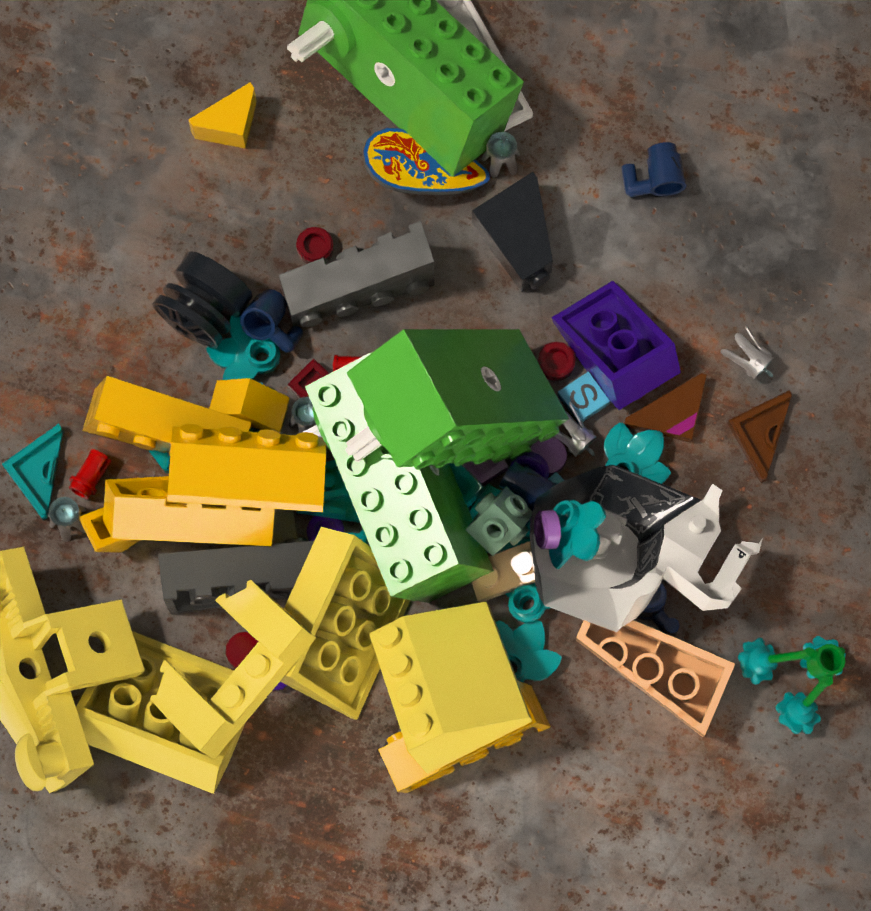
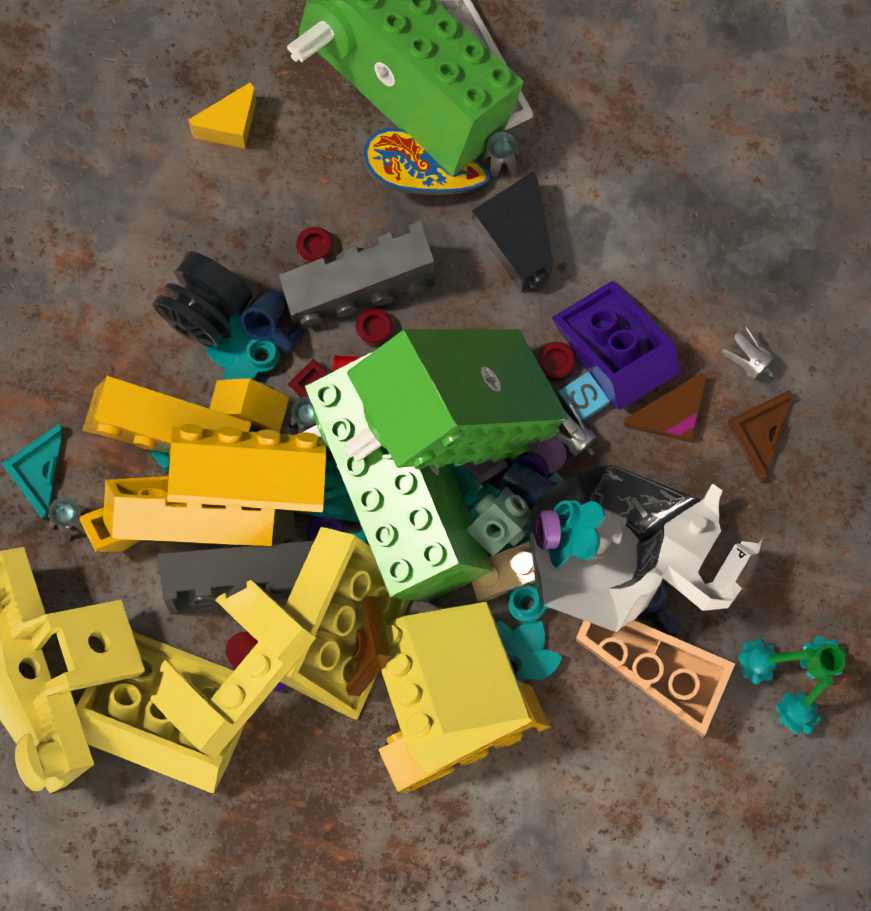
(89, 474): red pin -> none
(370, 647): none -> reddish brown tile
(374, 327): none -> dark red tile
(637, 452): teal plate -> none
(664, 173): dark blue piece -> none

